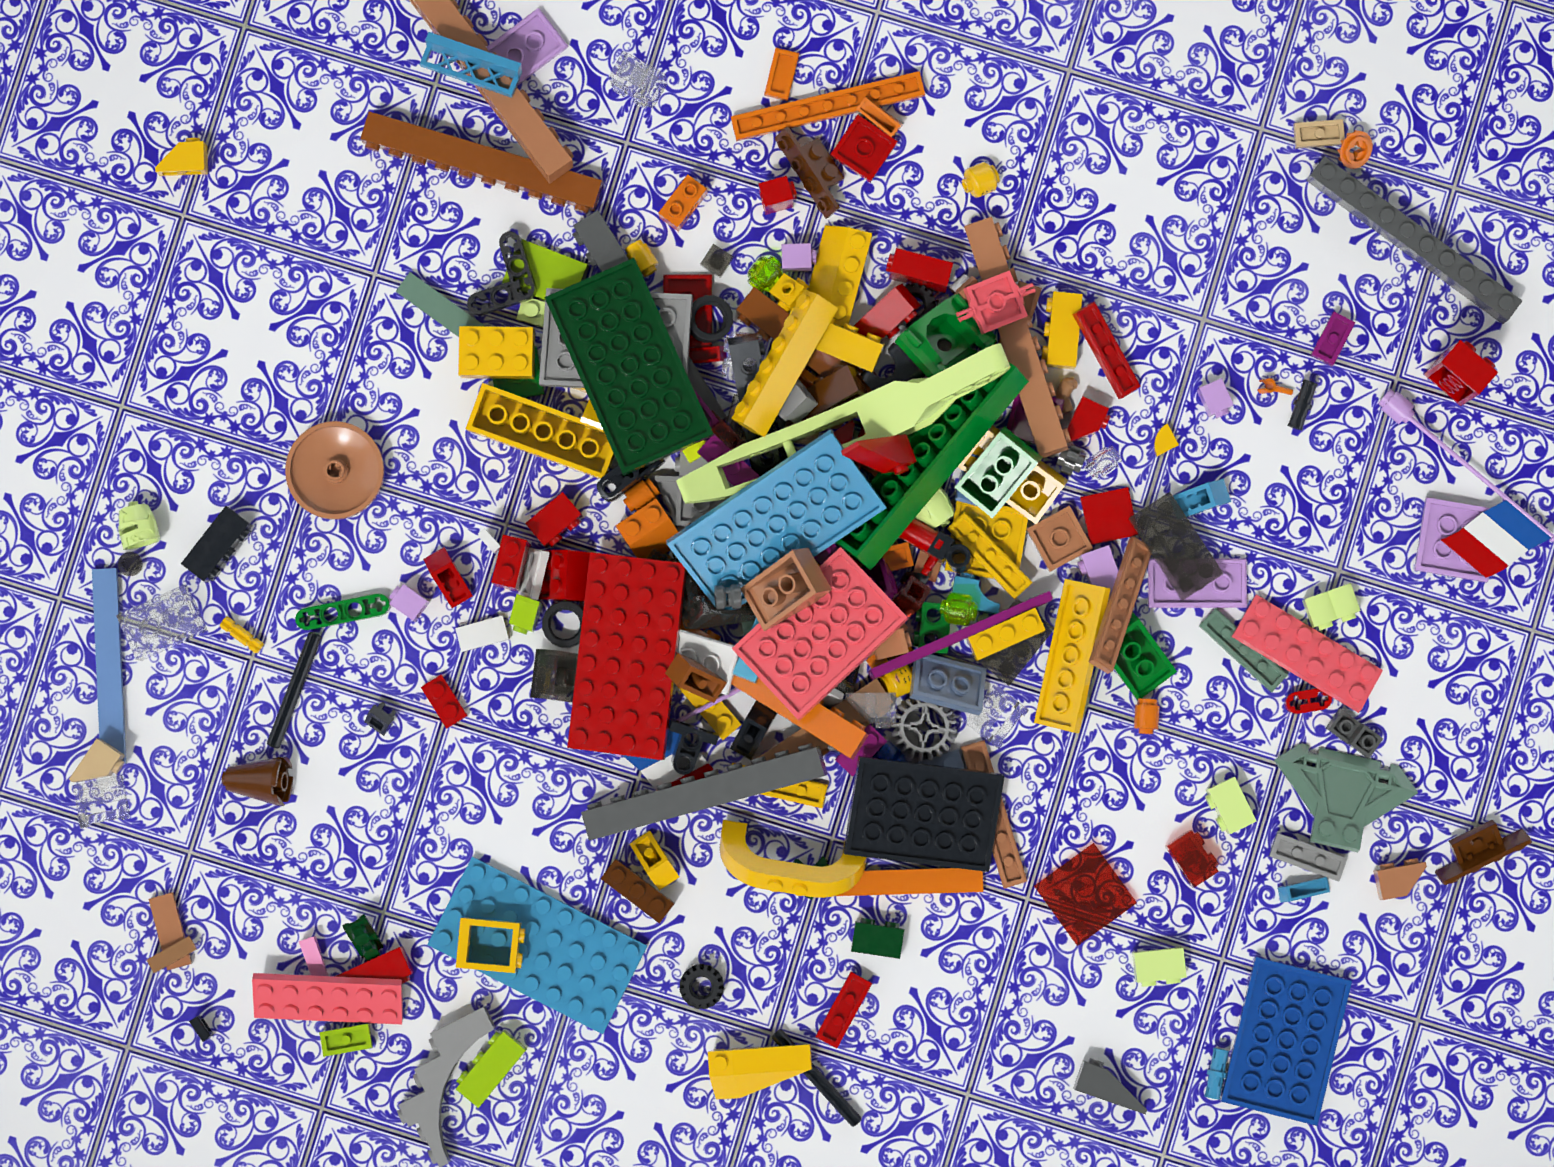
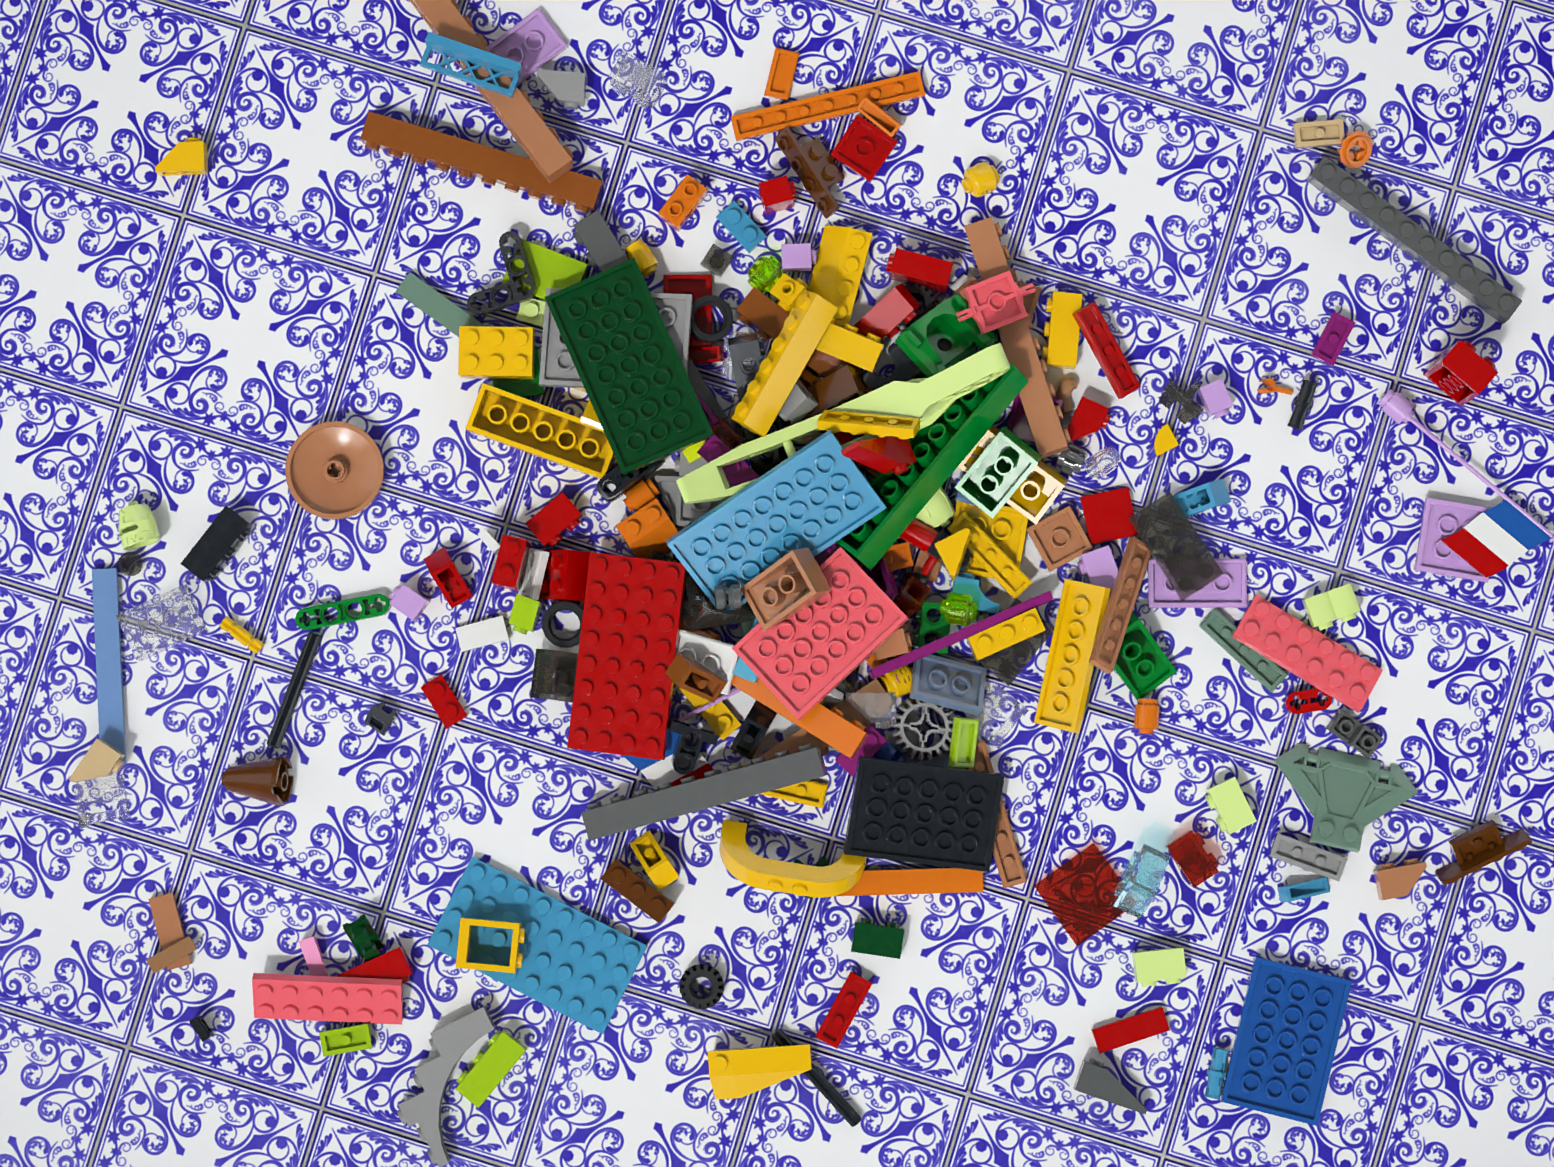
(565, 87): none -> light grey slope
(741, 227): none -> dark azure plate
(869, 424): none -> yellow plate
(953, 551): none -> yellow slope
(963, 742): none -> lime tile
(1130, 1029): none -> red tile
(1140, 880): none -> clear light blue brick
(1190, 407): none -> clear smoke hips

